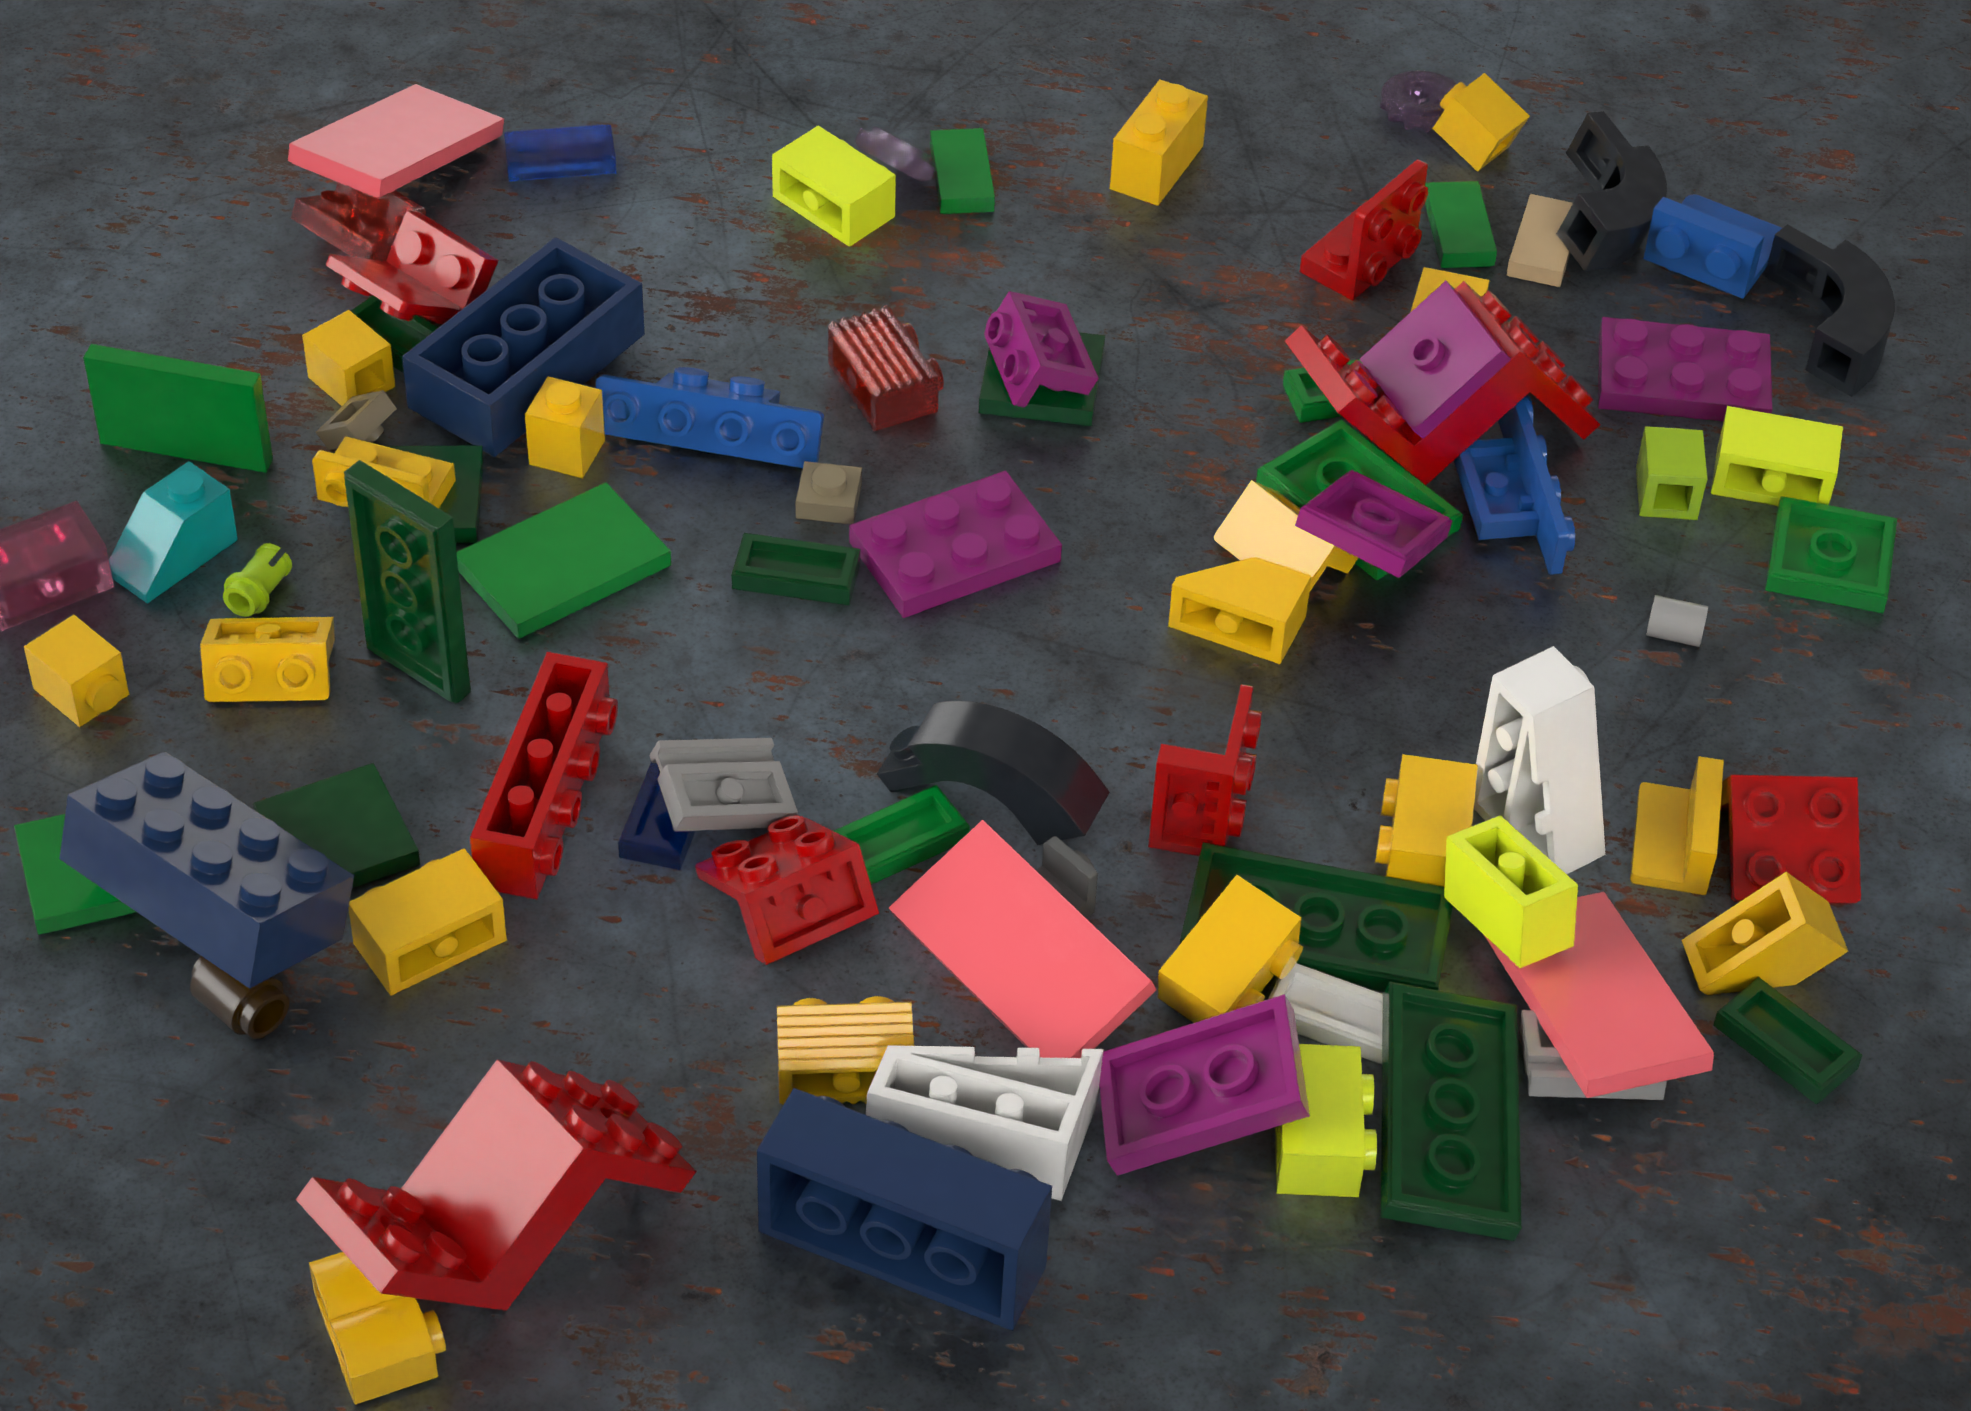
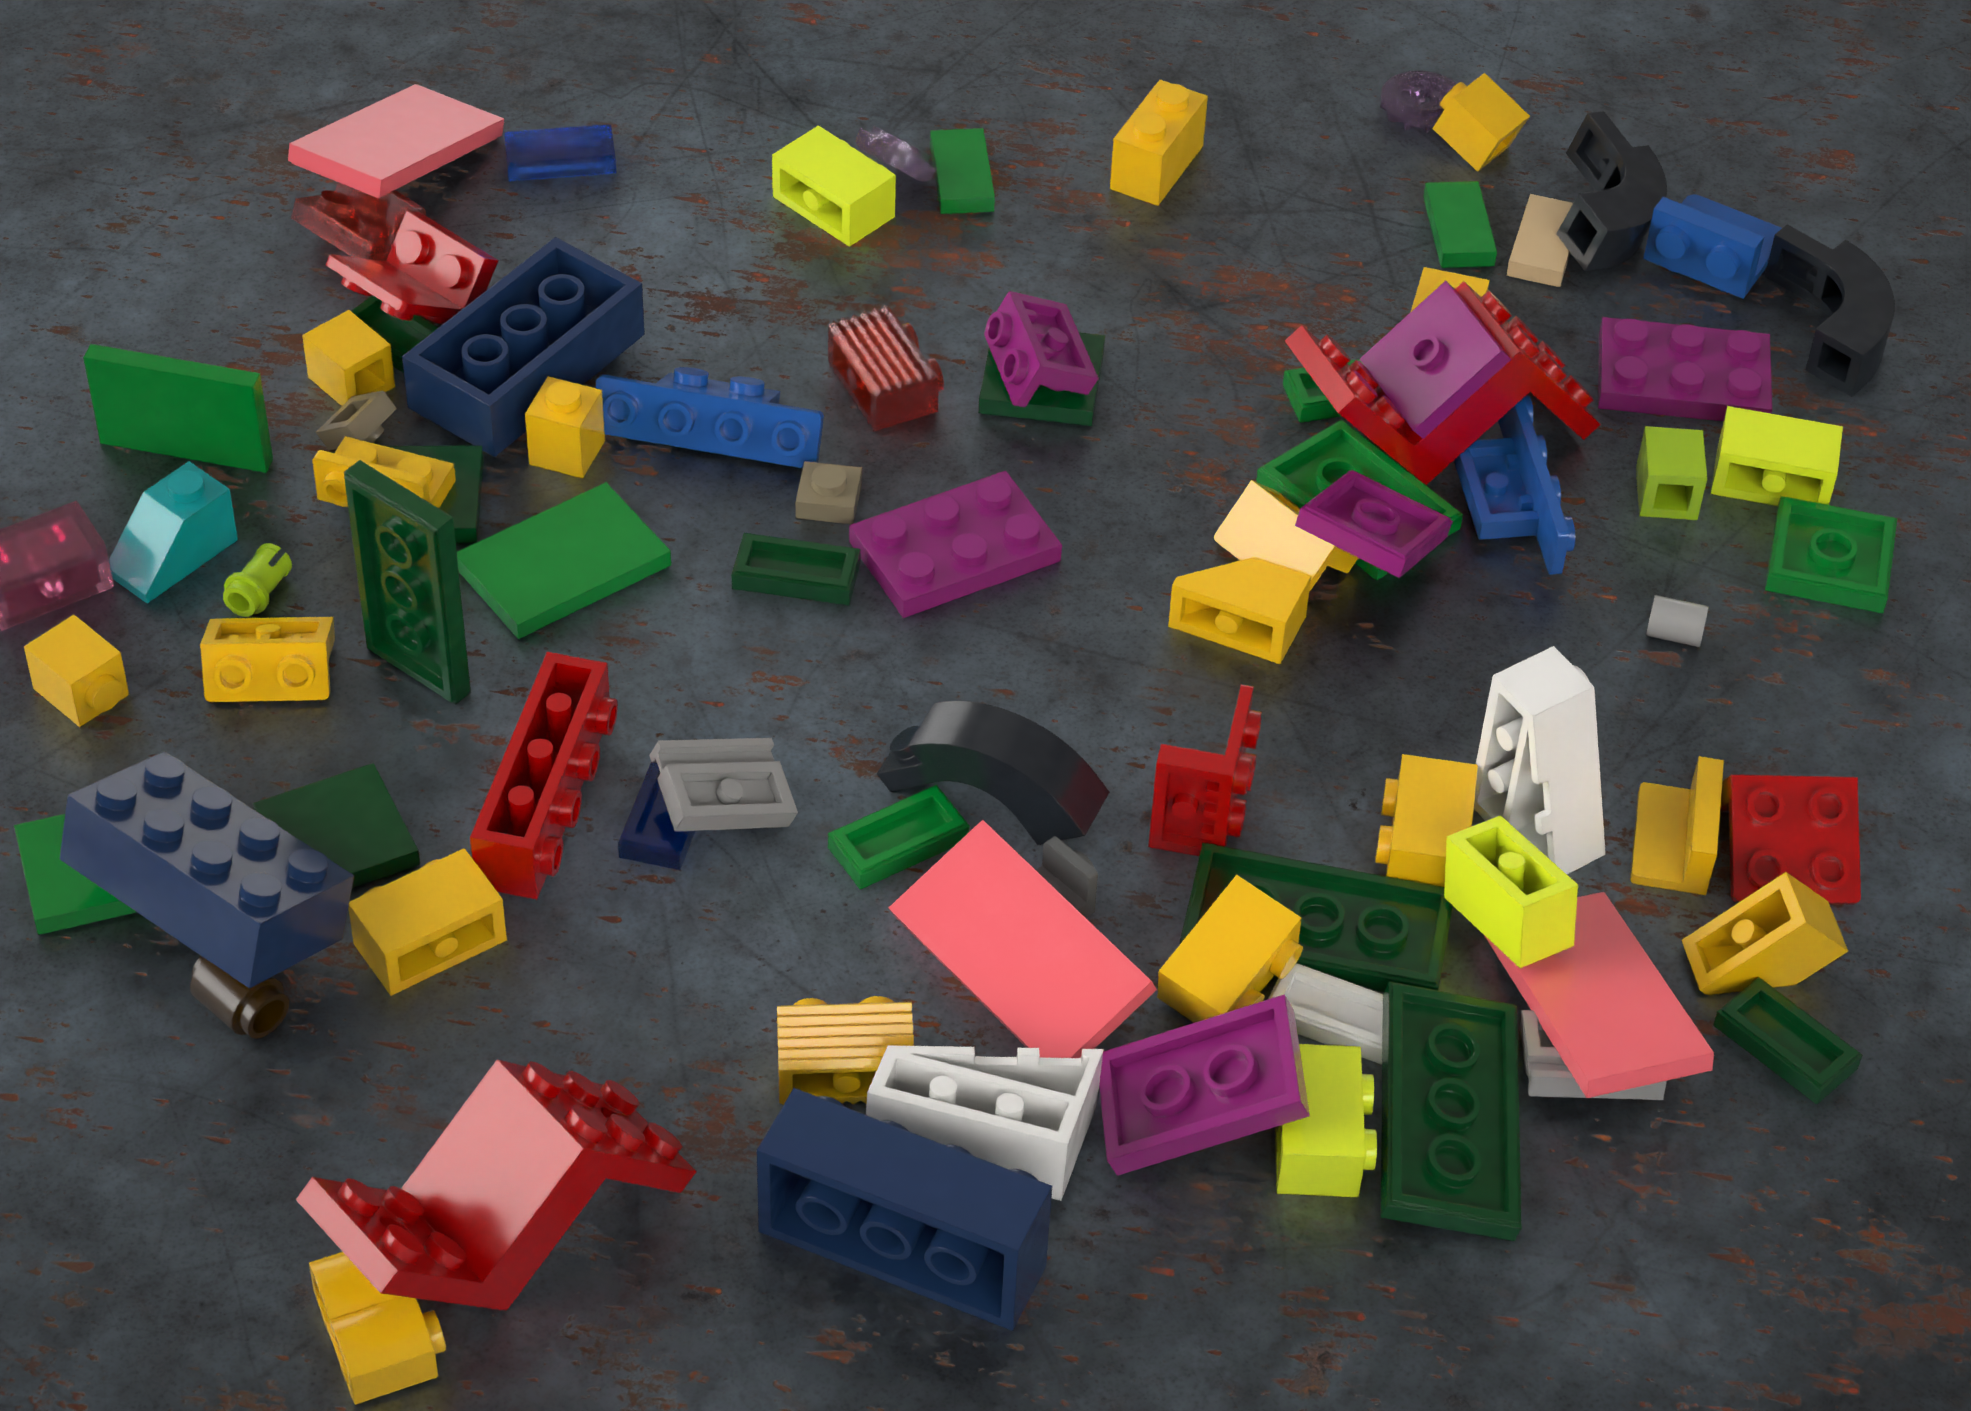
(792, 885): red bracket -> none
(1371, 237): red bracket -> none

